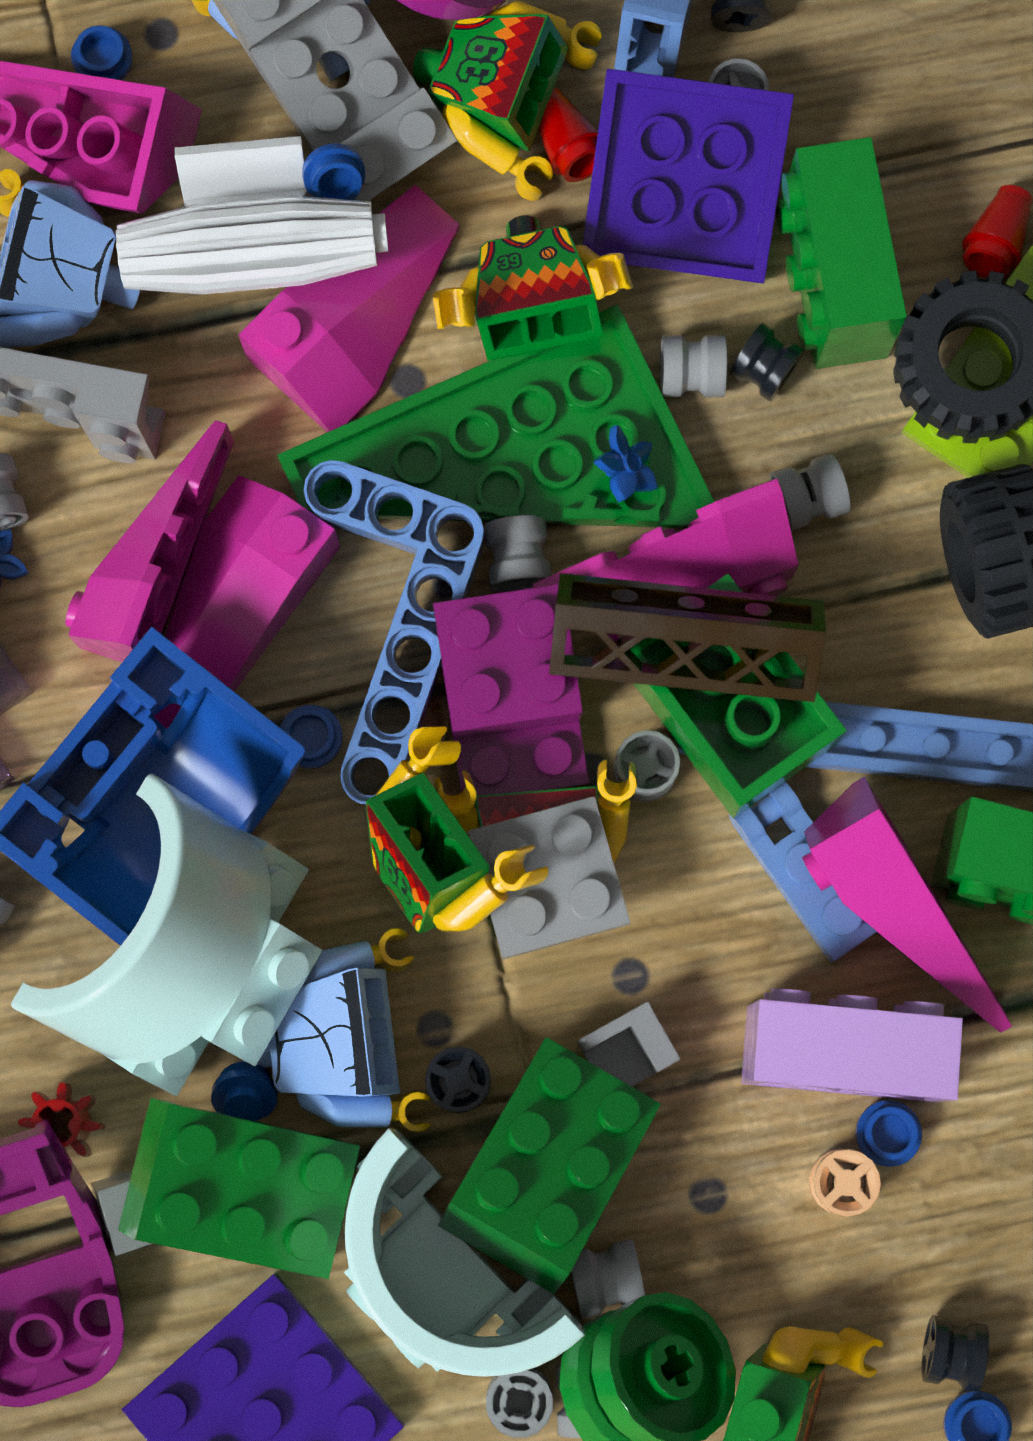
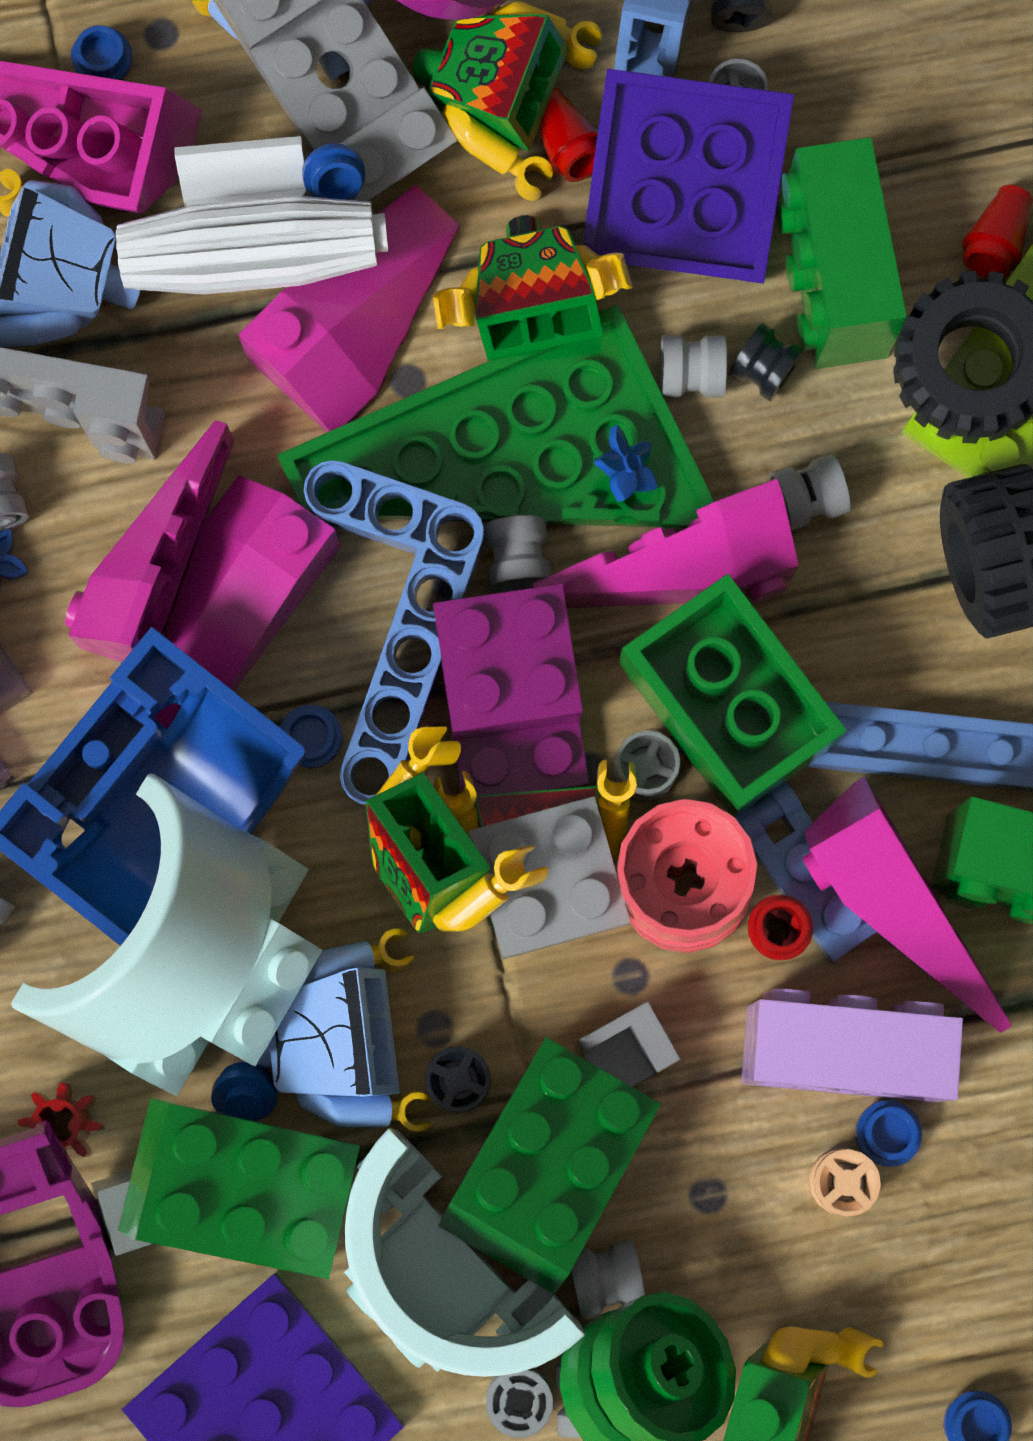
(678, 839): none -> coral wheel
(691, 616): dark brown fence -> none
(794, 919): none -> red cone
(955, 1353): black wheel -> none

